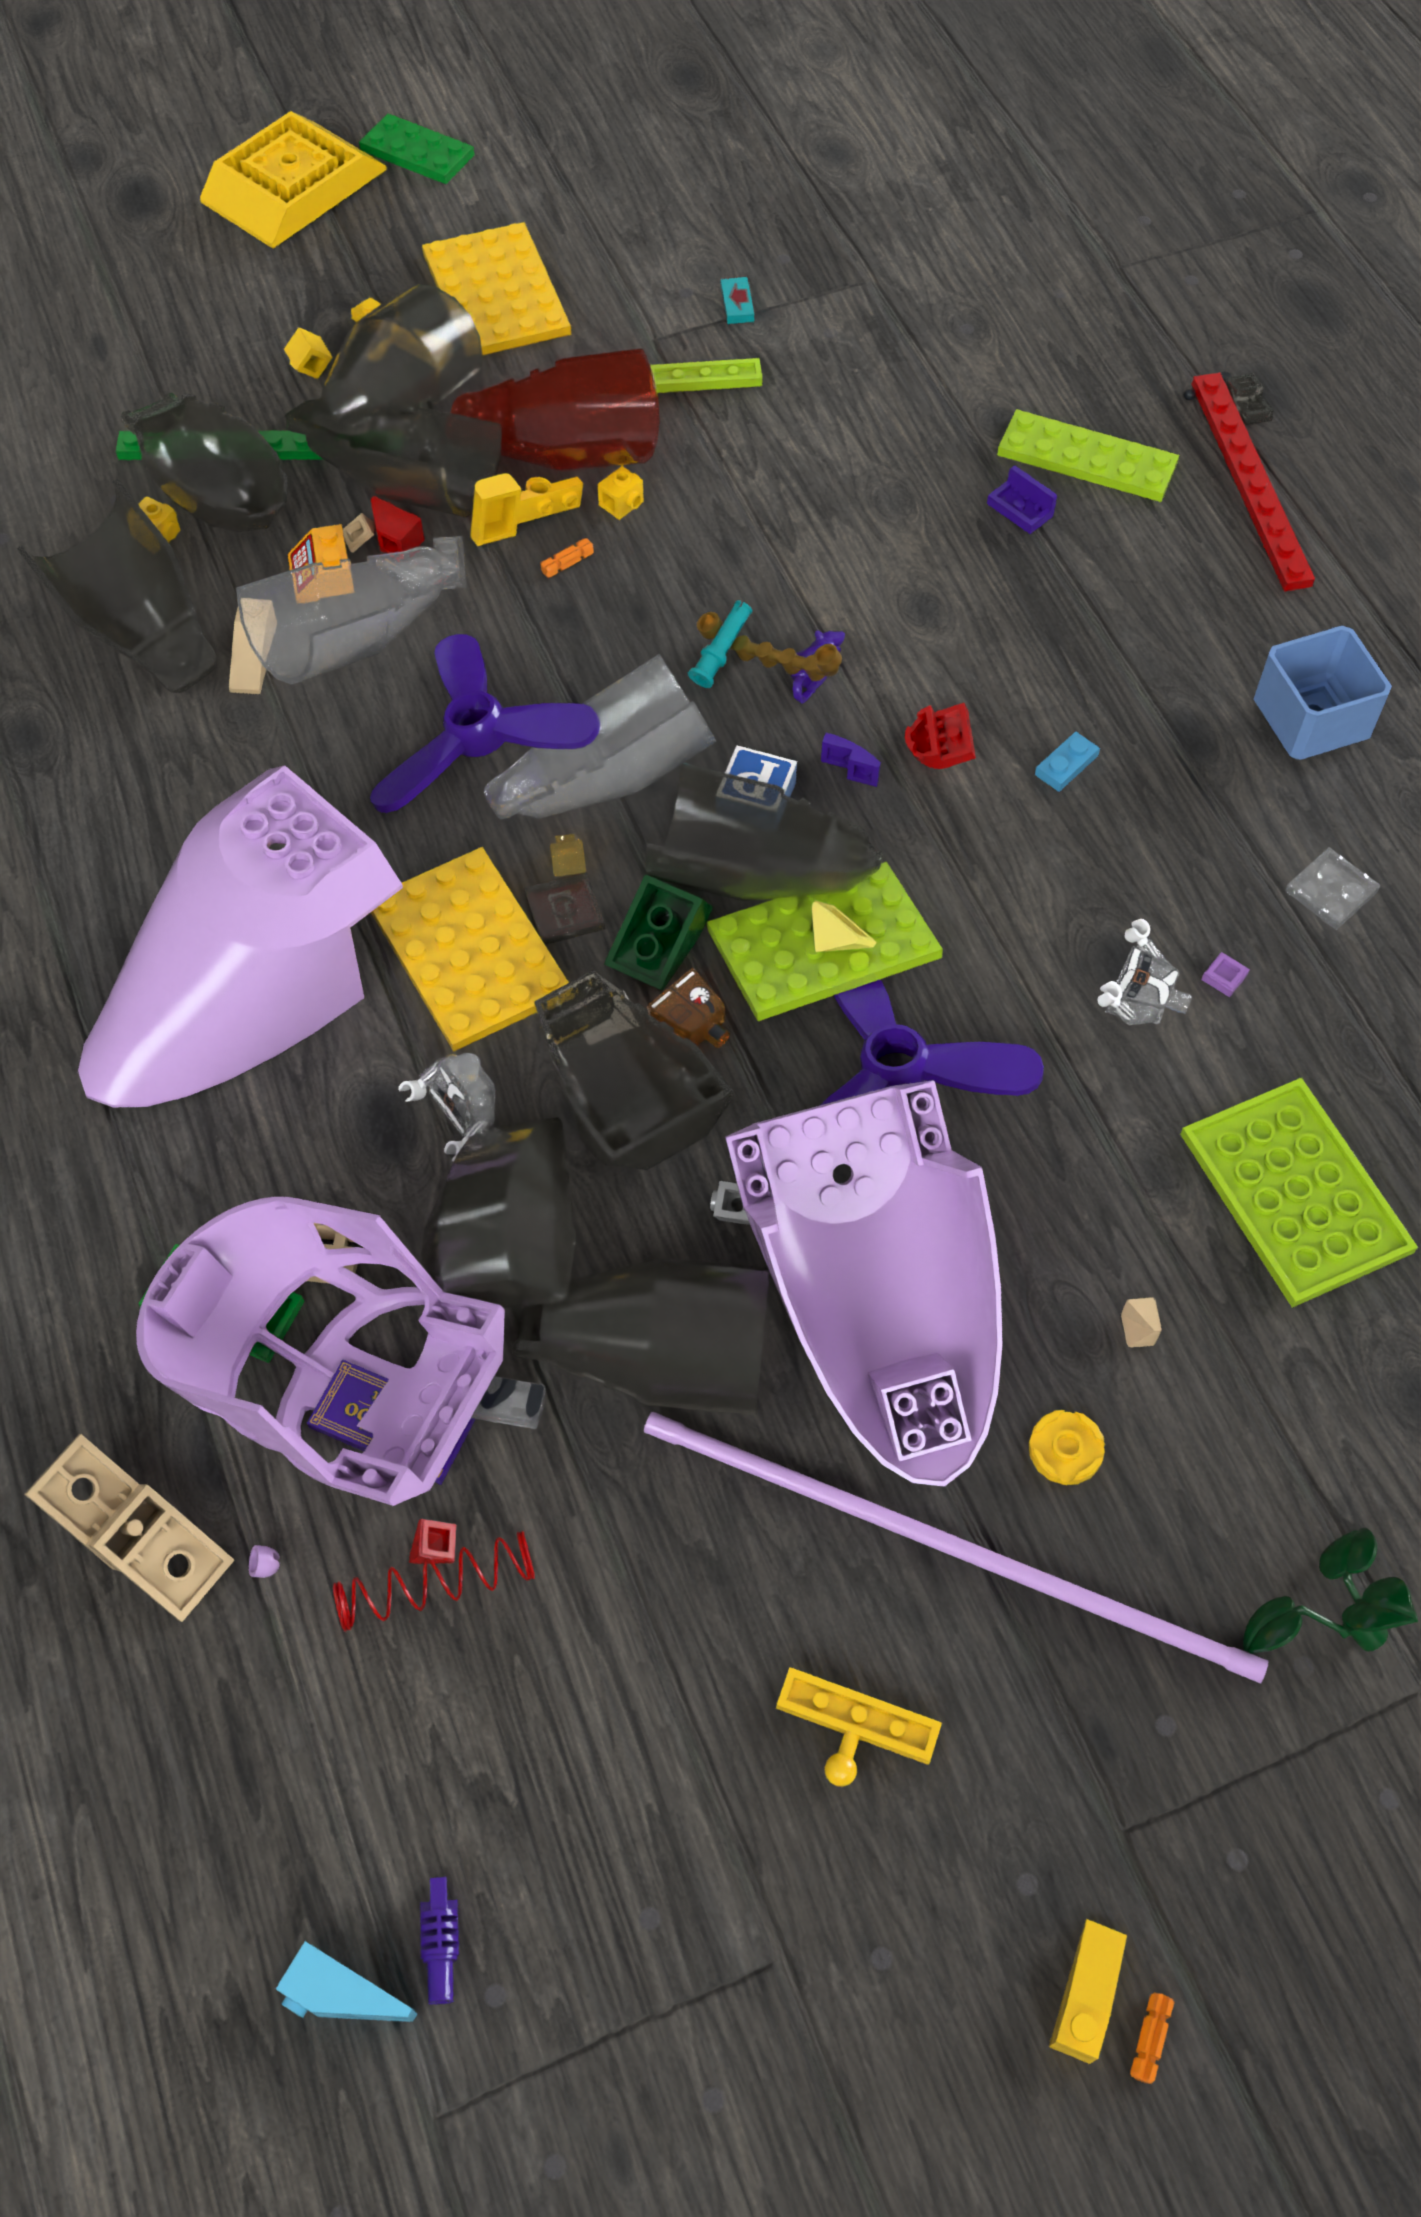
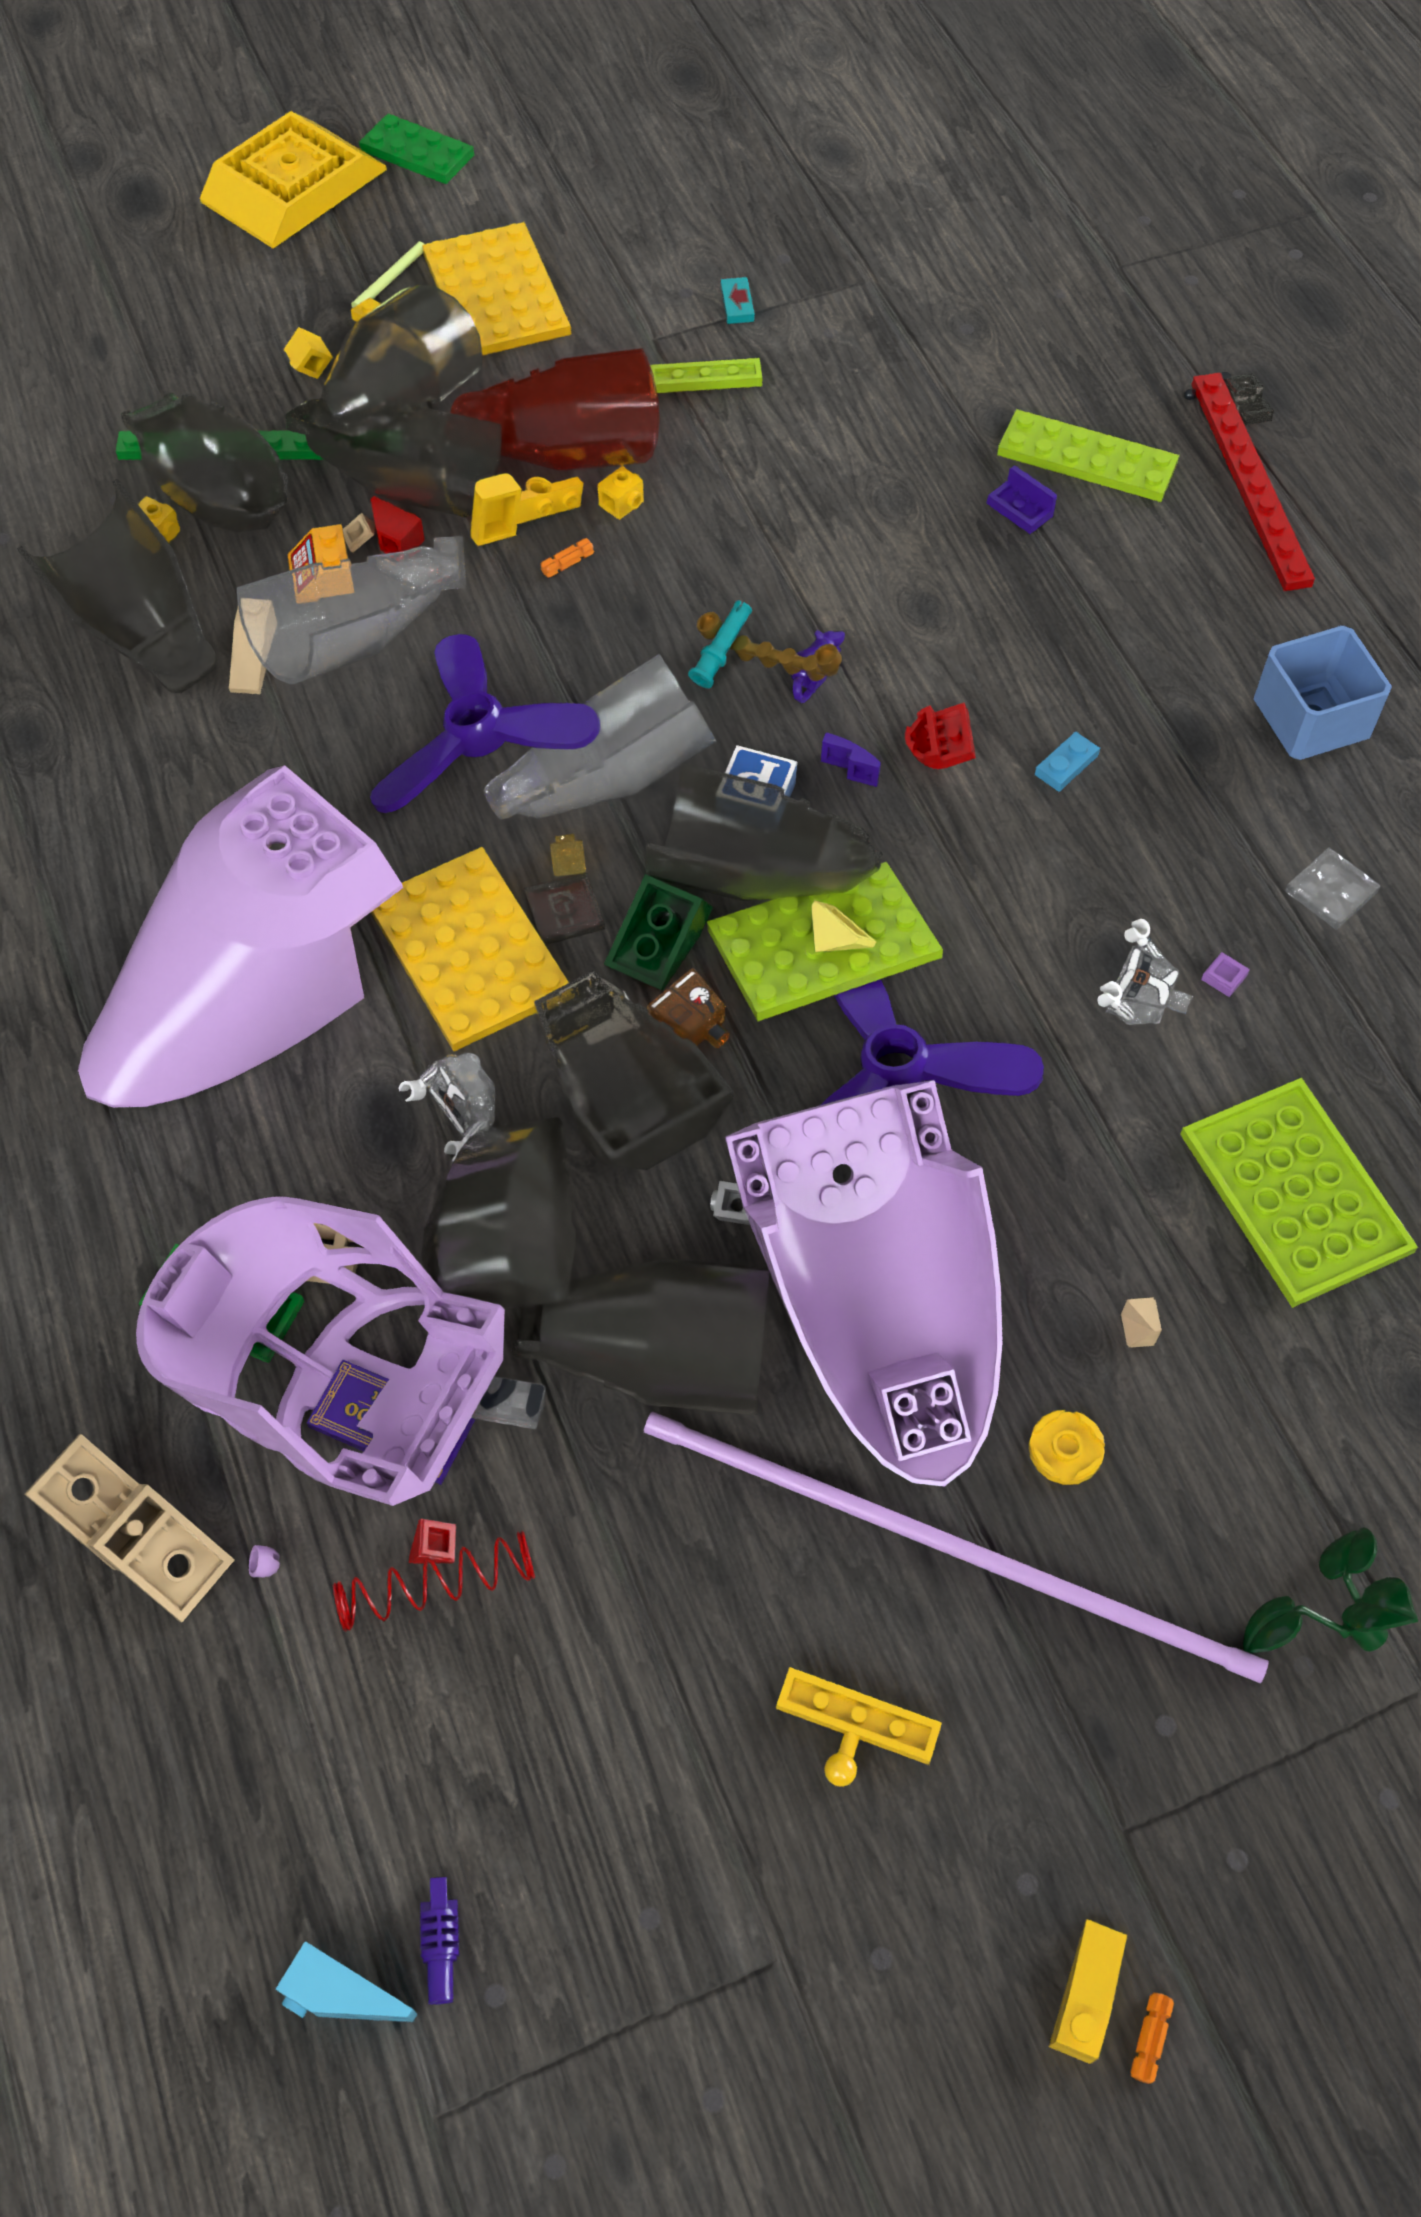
(392, 273): none -> yellowish green bar

